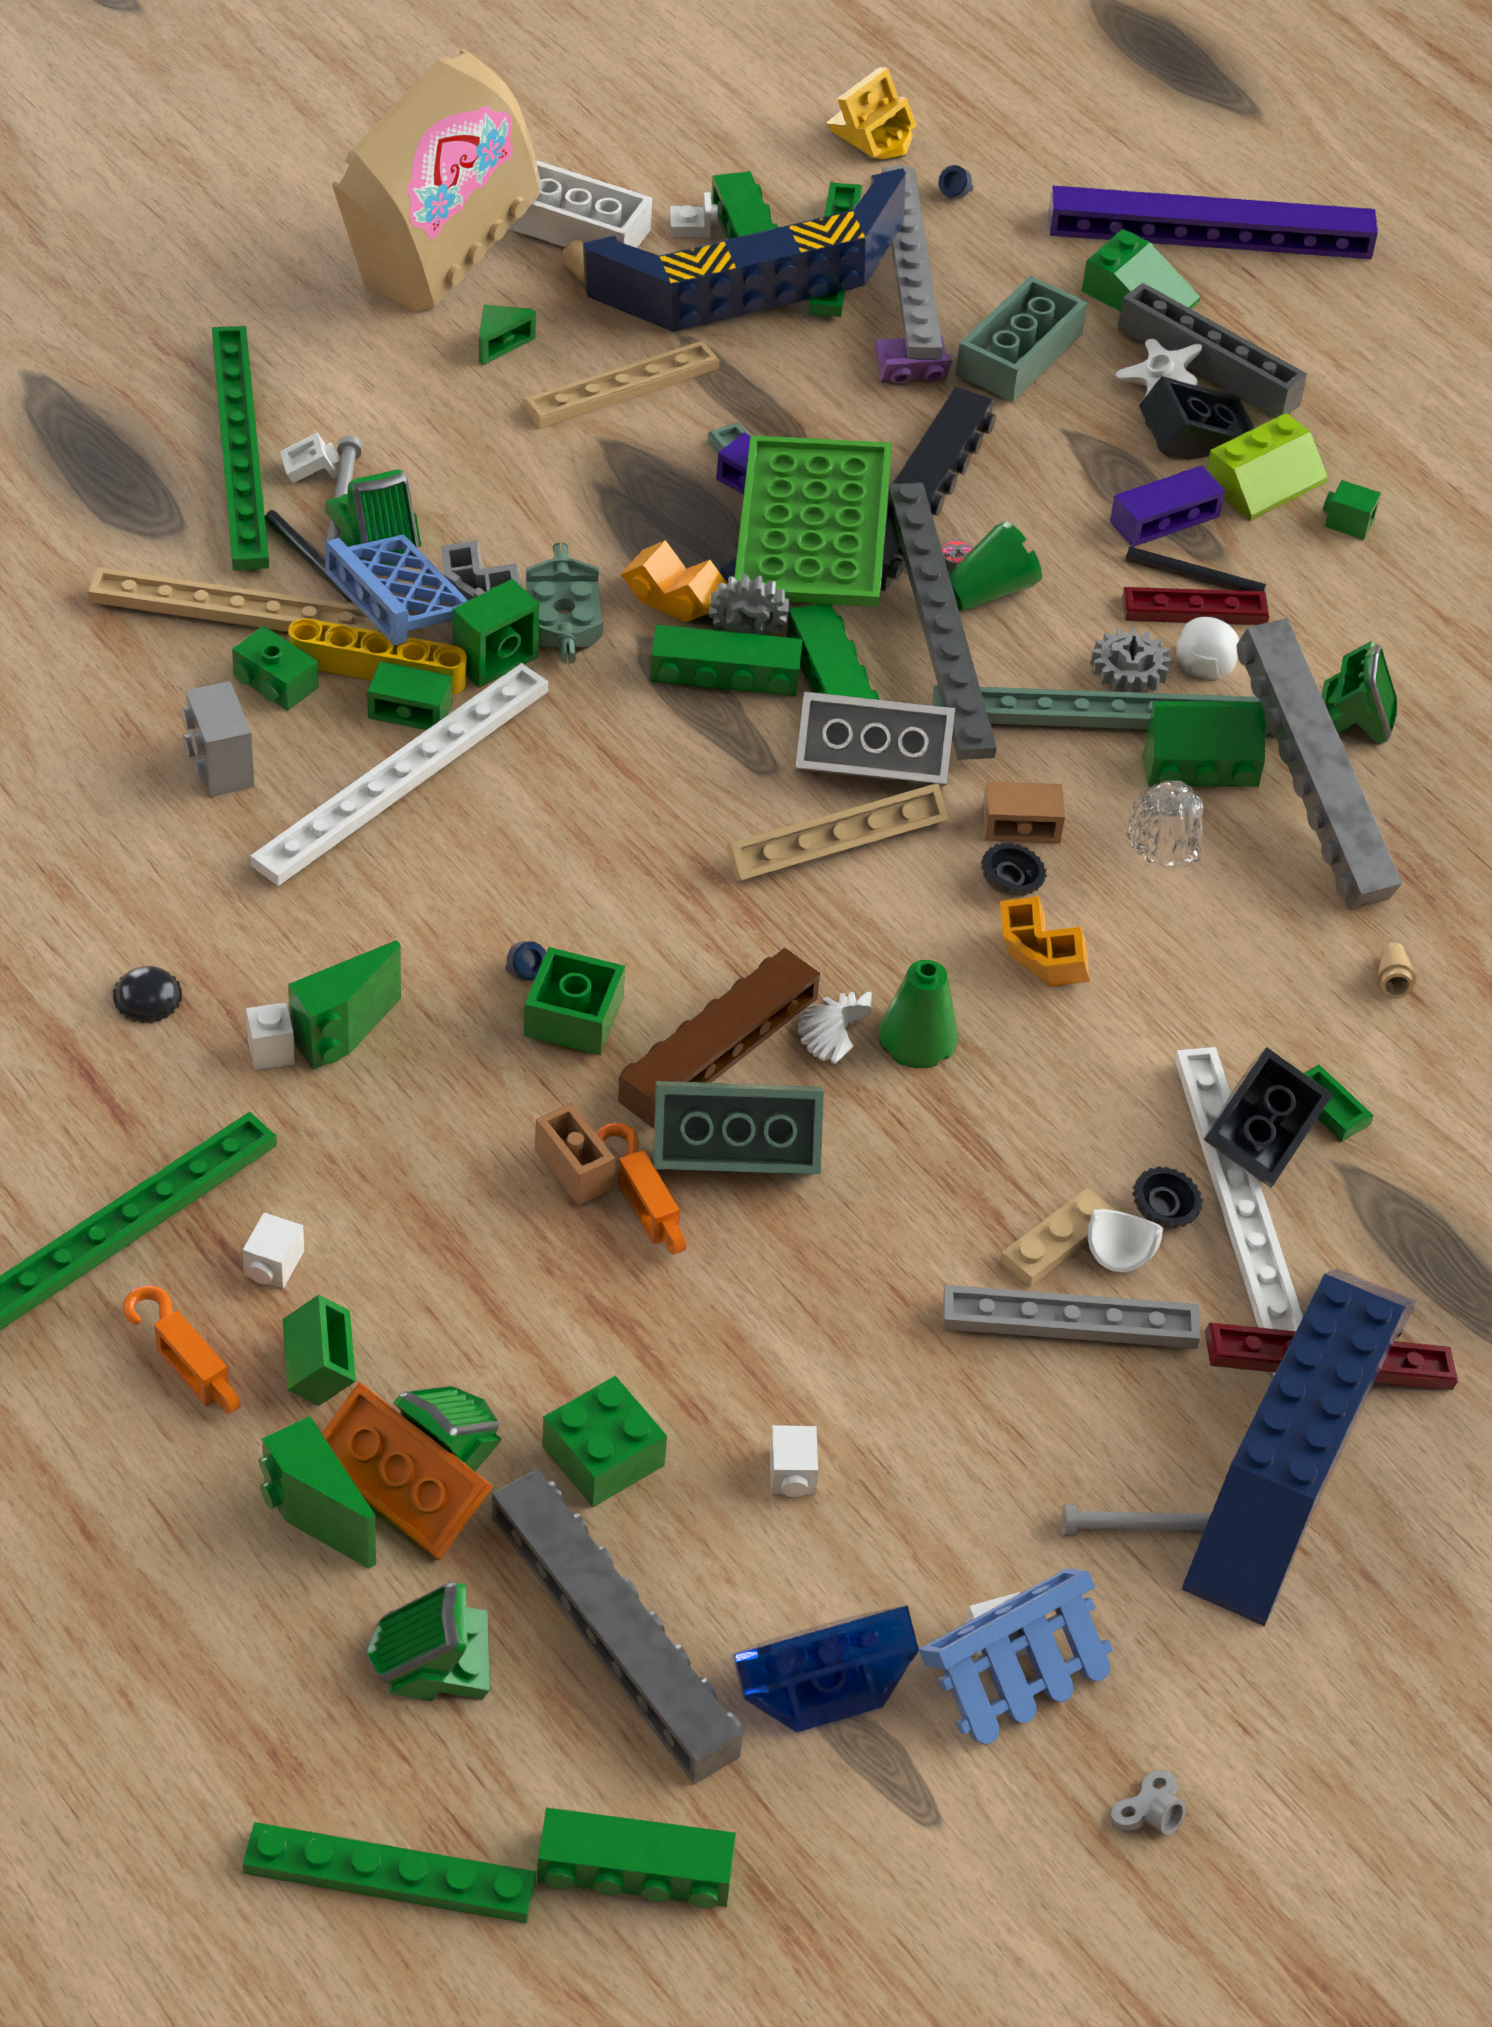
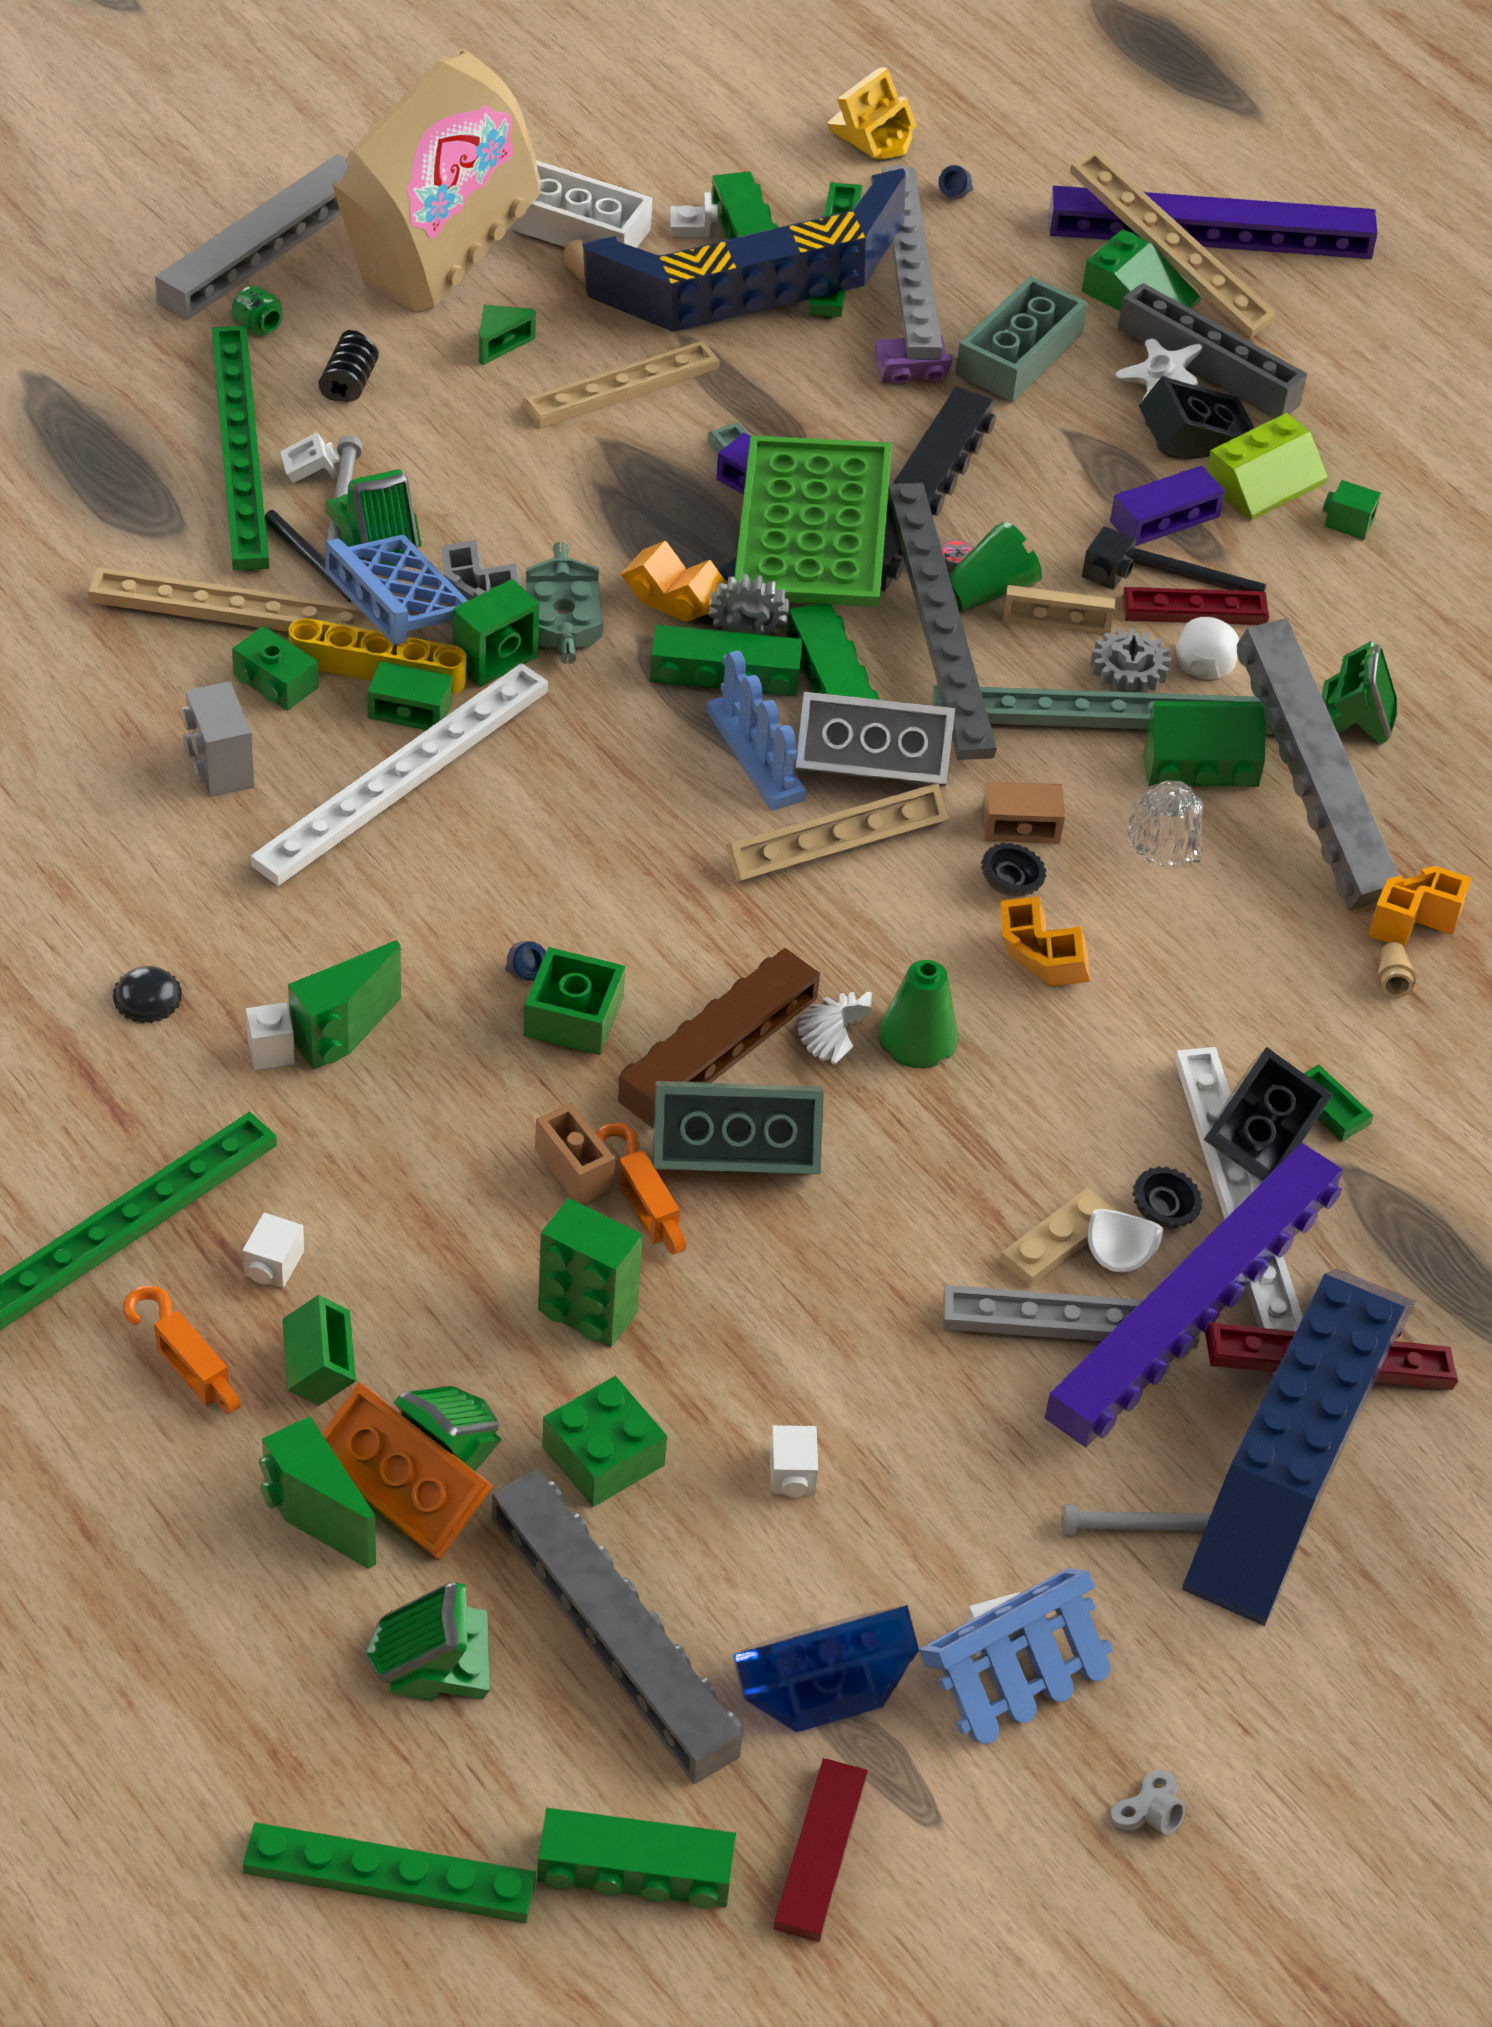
(251, 242): none -> light grey brick
(257, 310): none -> green head
(349, 367): none -> black piece
(589, 1272): none -> green brick
(755, 736): none -> medium blue fence
(820, 1850): none -> dark red tile
(1058, 609): none -> tan plate
(1109, 558): none -> black brick
(1173, 243): none -> tan plate
(1193, 1296): none -> dark purple brick
(1427, 899): none -> light orange brick

